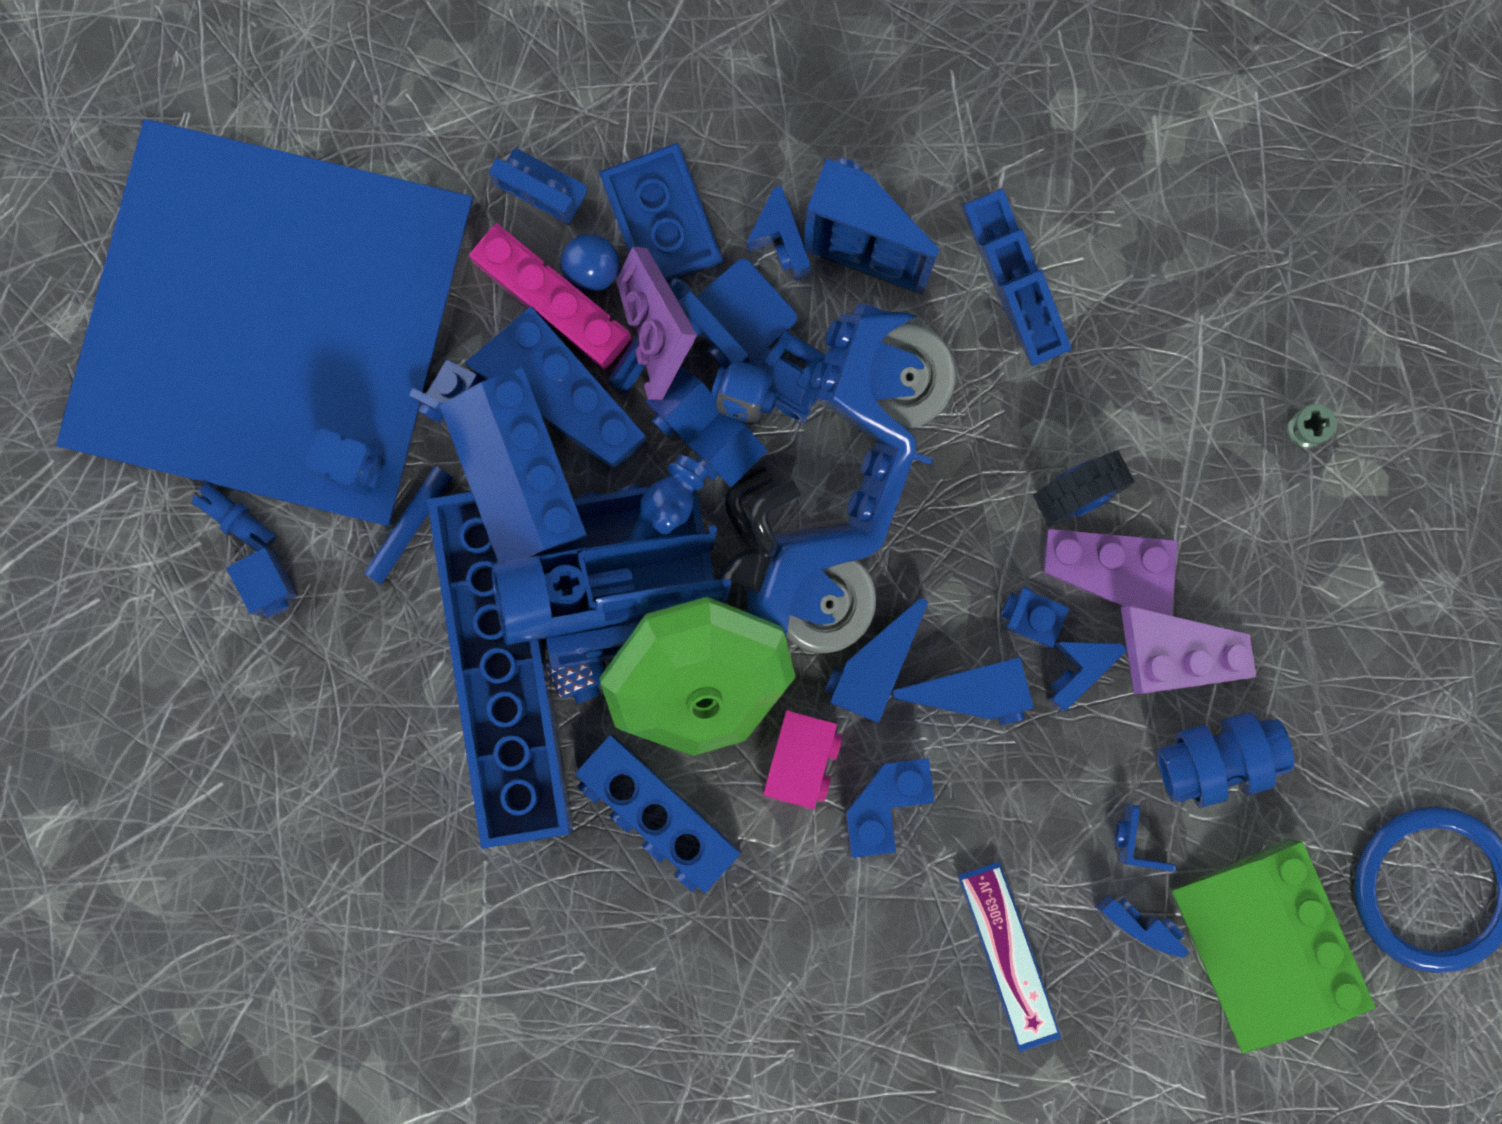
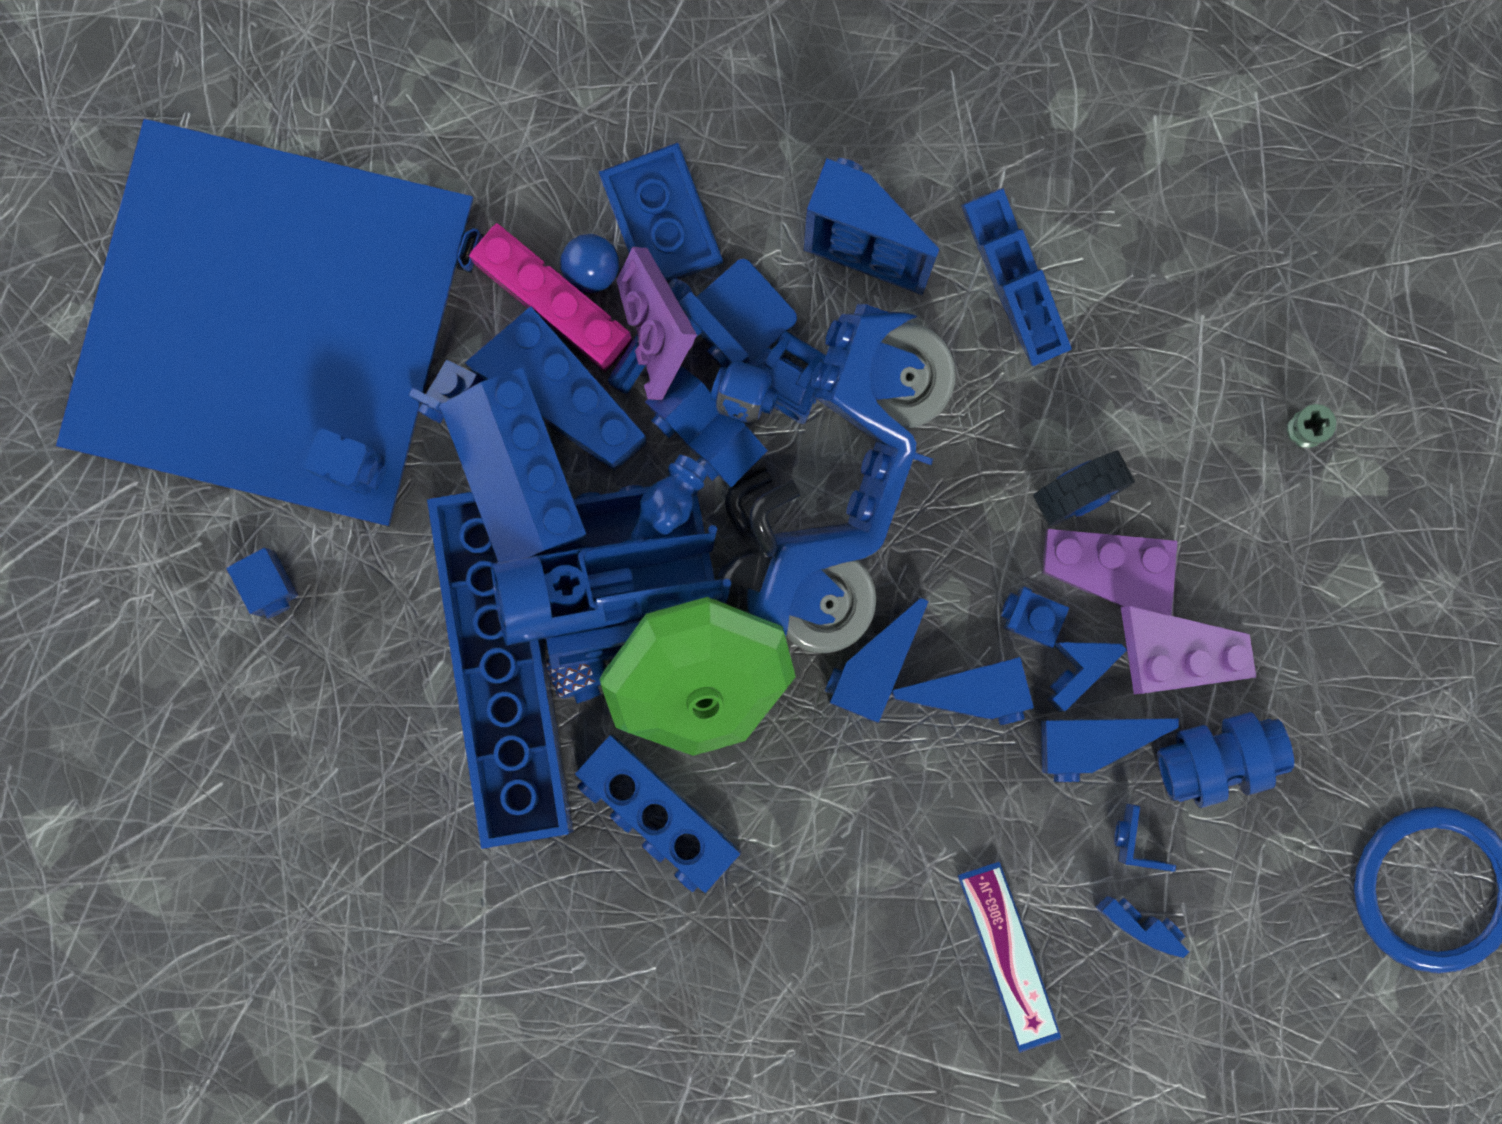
(233, 518): blue pin -> none
(407, 525): blue piece -> none
(469, 242): none -> blue piece
(539, 185): blue bracket -> none
(778, 225): blue slope -> none
(801, 760): dark pink brick -> none
(870, 814): blue brick -> none
(1089, 745): none -> blue slope
(1273, 947): bright green slope -> none

